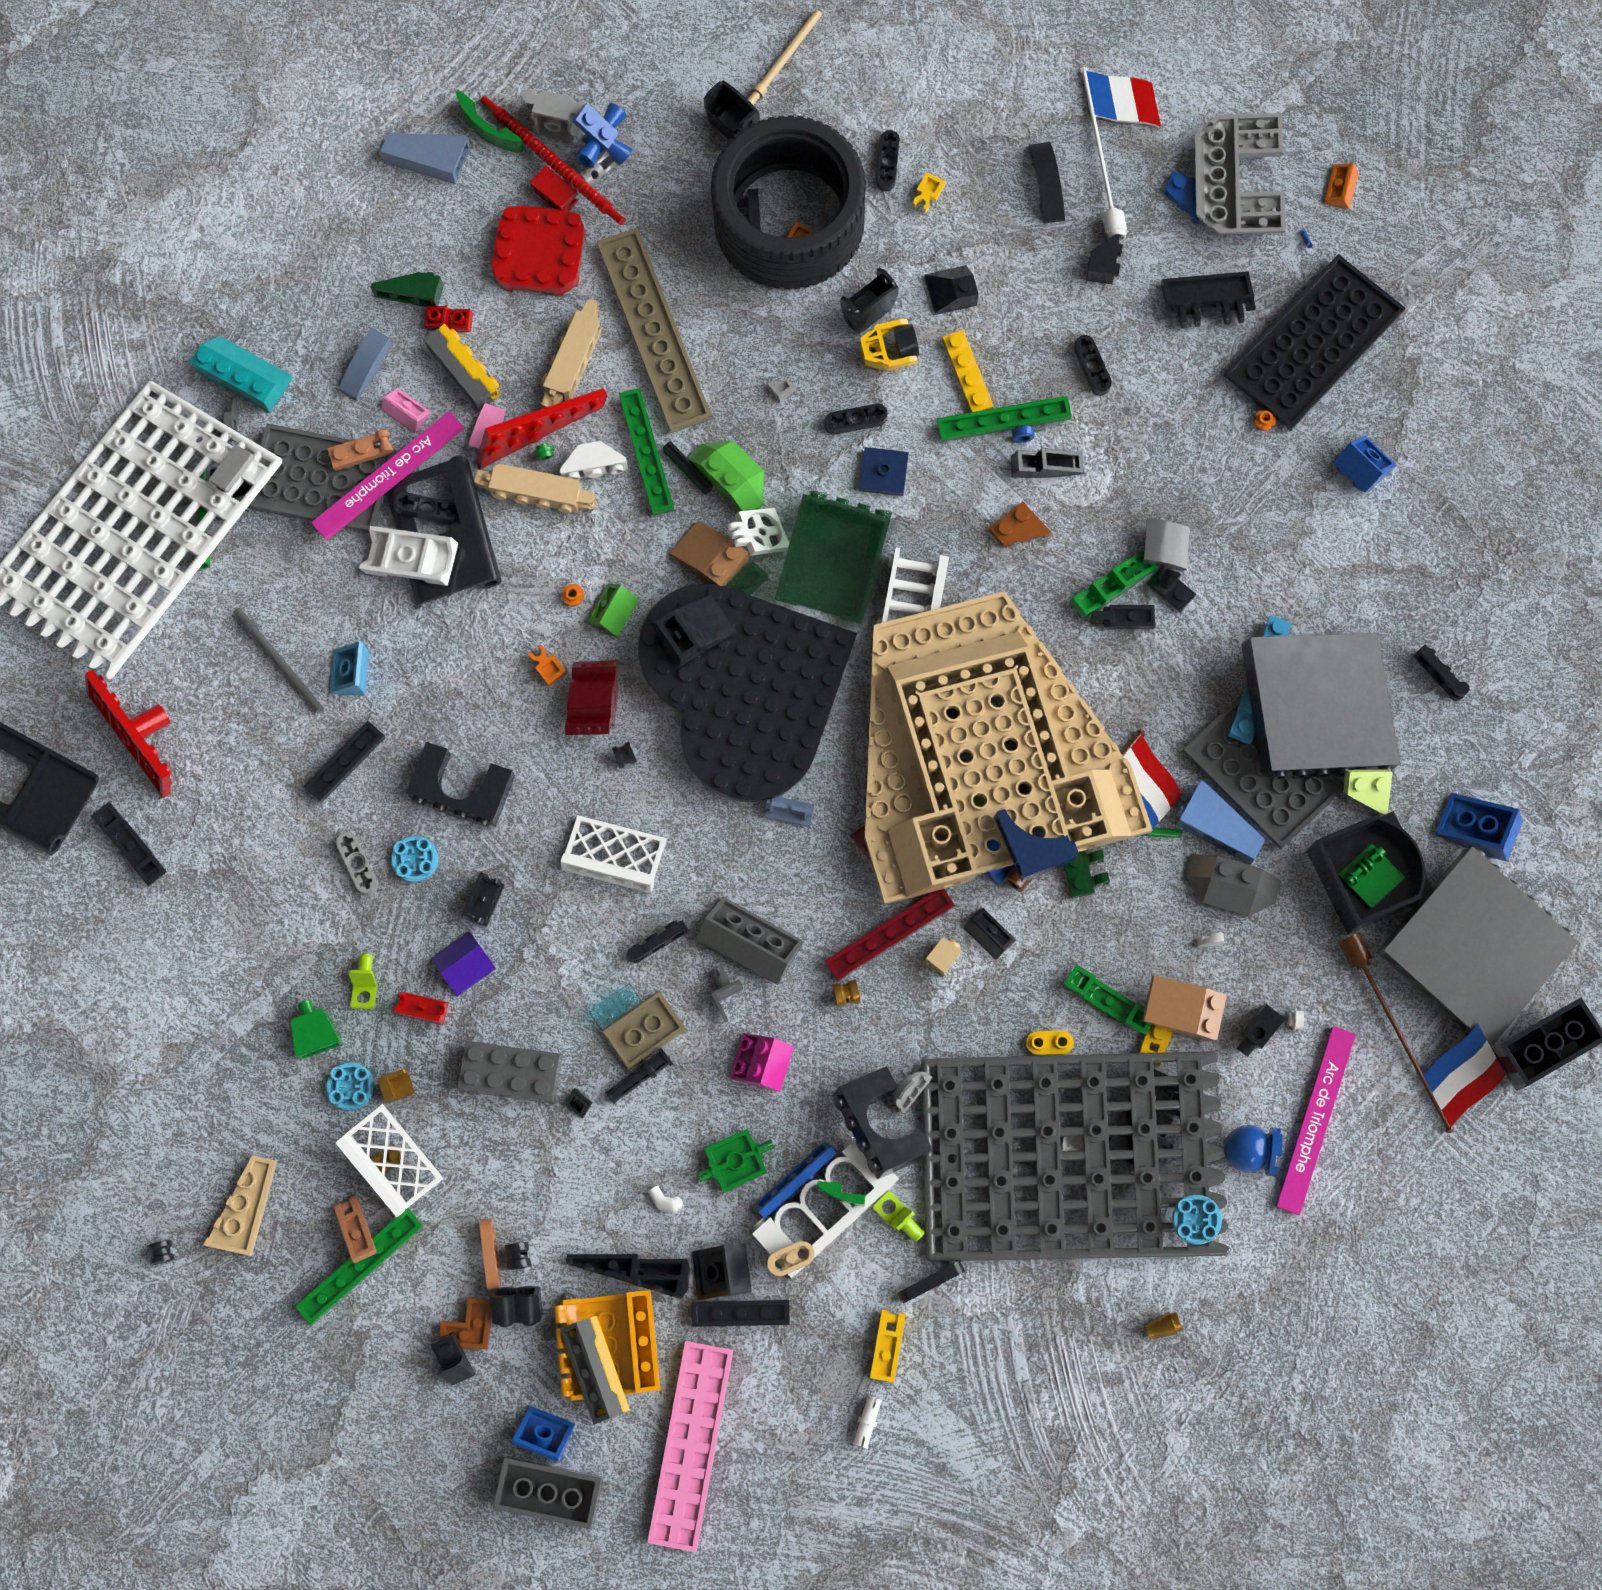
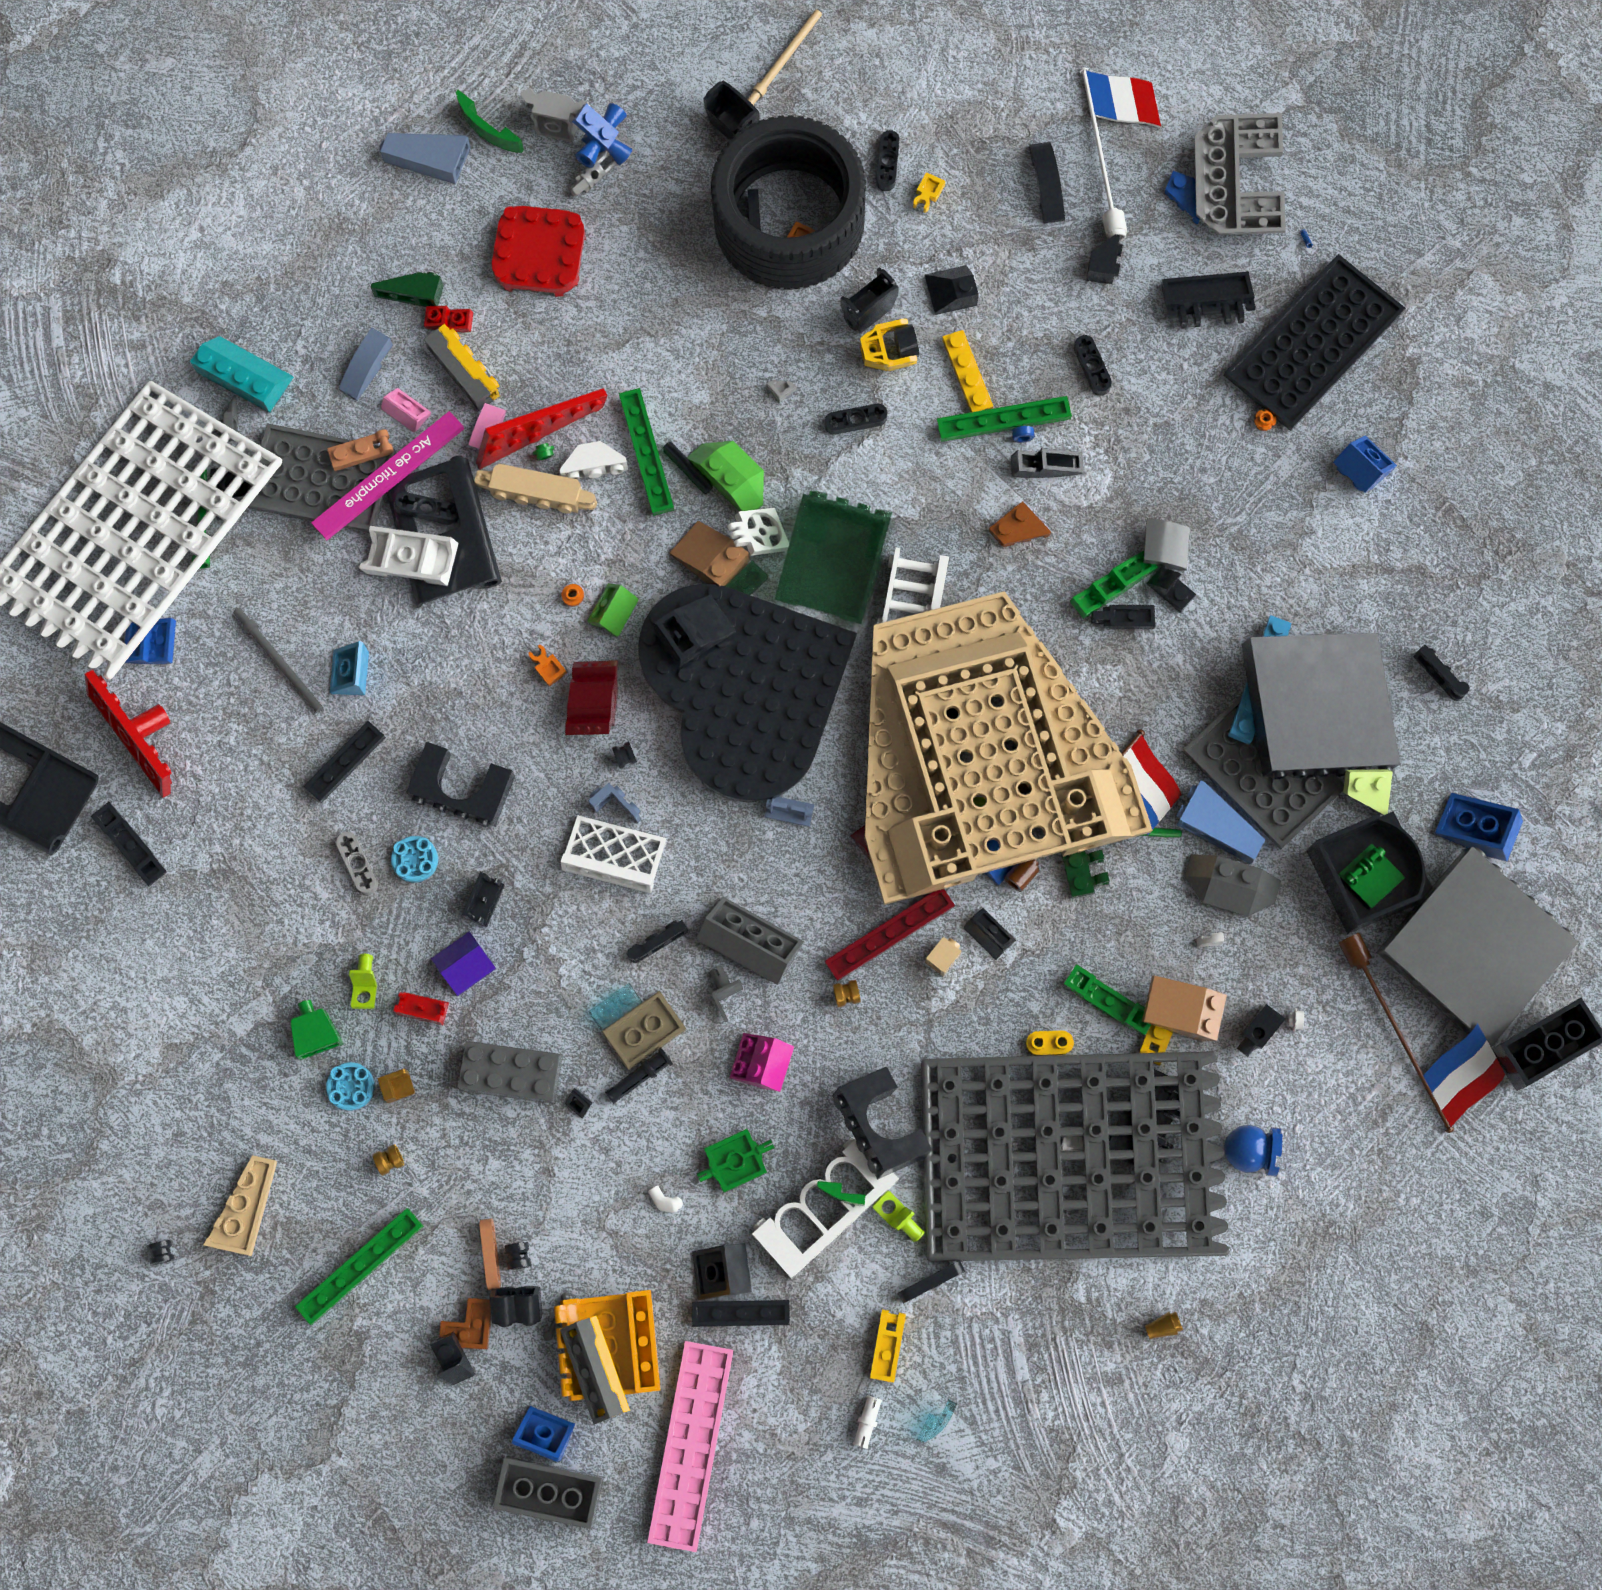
(156, 646): none -> blue slope
(231, 468): light grey tile -> none
(355, 1229): nougat plate -> none
(373, 1174): white fence -> none
(551, 159): red hose -> none
(554, 190): red hinge -> none
(572, 356): tan hinge -> none
(602, 796): none -> sand blue bracket
(654, 330): dark tan plate -> none
(659, 1275): black wedge -> none
(790, 1258): tan plate -> none
(798, 1176): blue plate -> none
(884, 471): dark blue plate -> none
(910, 1090): light grey tile -> none
(934, 1425): none -> clear light blue slope
(1032, 853): dark blue arch -> none
(1196, 1219): medium azure tile -> none
(1315, 1120): dark pink tile -> none
(1341, 185): orange slope -> none

